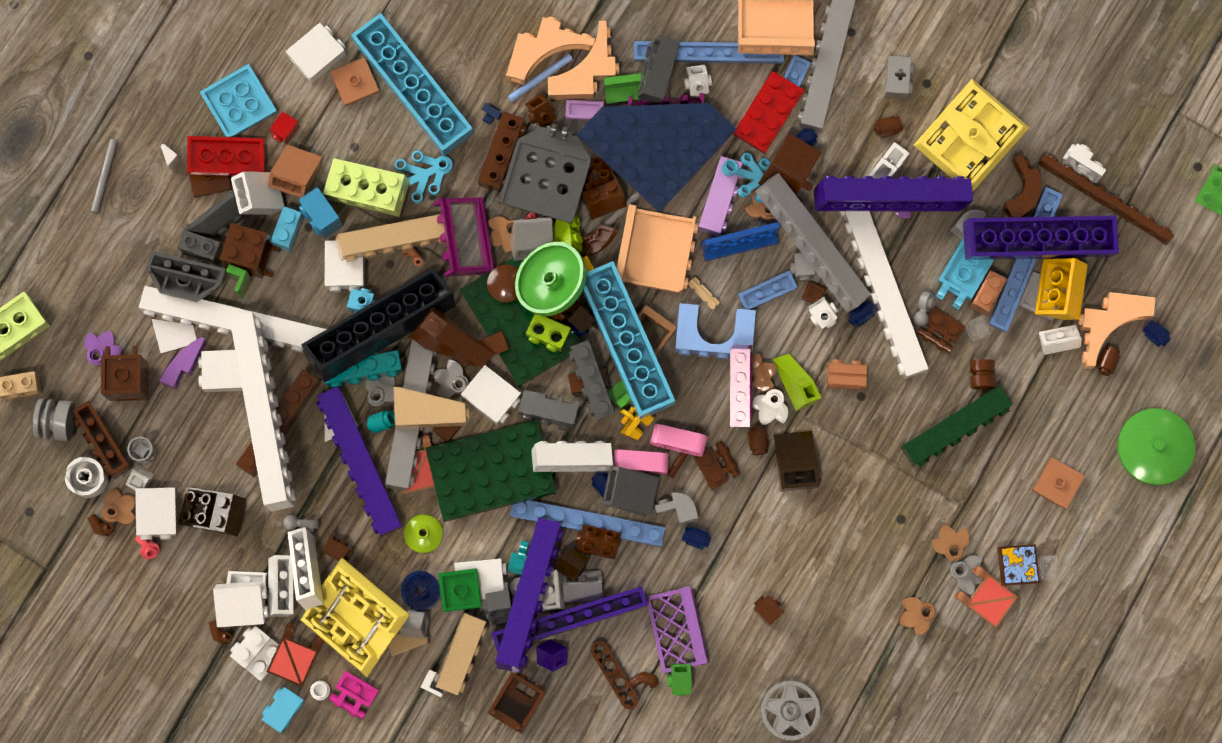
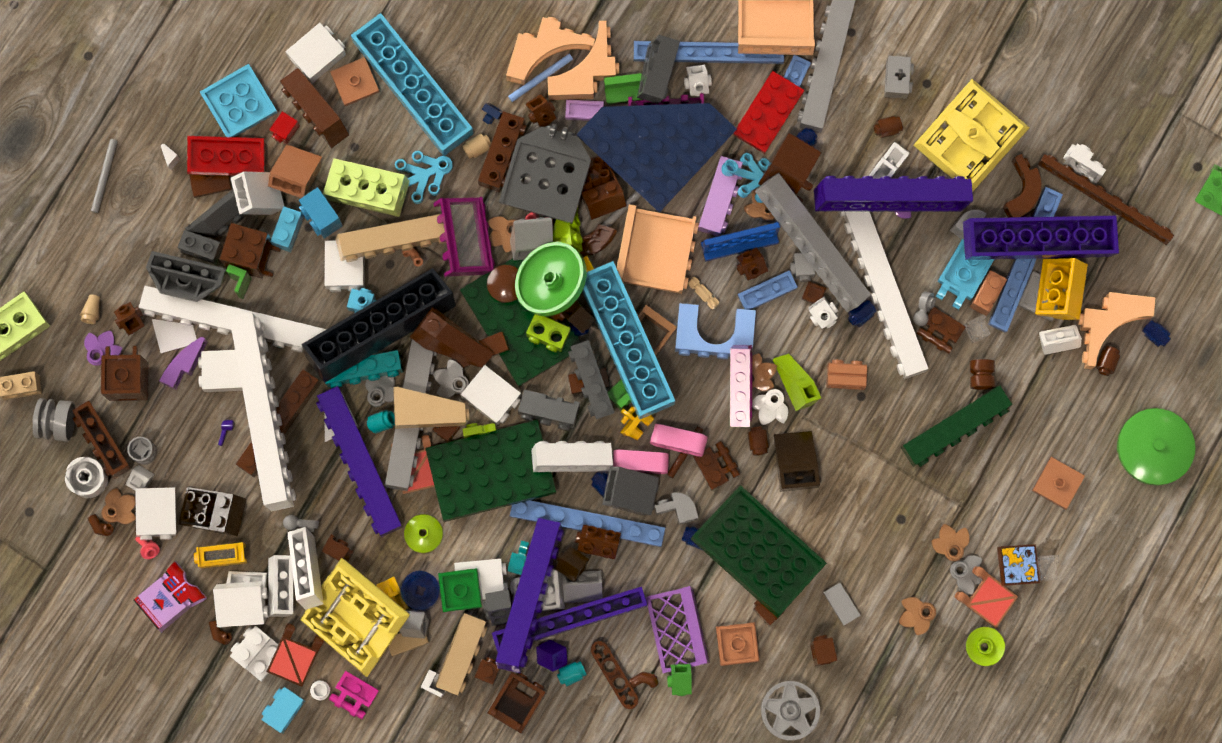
(90, 312): none -> tan cone
(129, 318): none -> reddish brown brick
(169, 597): none -> piece
(220, 555): none -> yellow window
(226, 425): none -> dark purple hand
(314, 107): none -> reddish brown wedge
(392, 590): none -> yellow hips
(473, 429): none -> lime plate
(476, 146): none -> tan brick
(487, 671): none -> reddish brown brick
(571, 673): none -> teal brick
(737, 644): none -> nougat plate
(751, 264): none -> reddish brown brick
(758, 551): none -> dark green plate
(823, 650): none -> reddish brown brick
(841, 604): none -> light grey tile
(995, 645): none -> lime dish

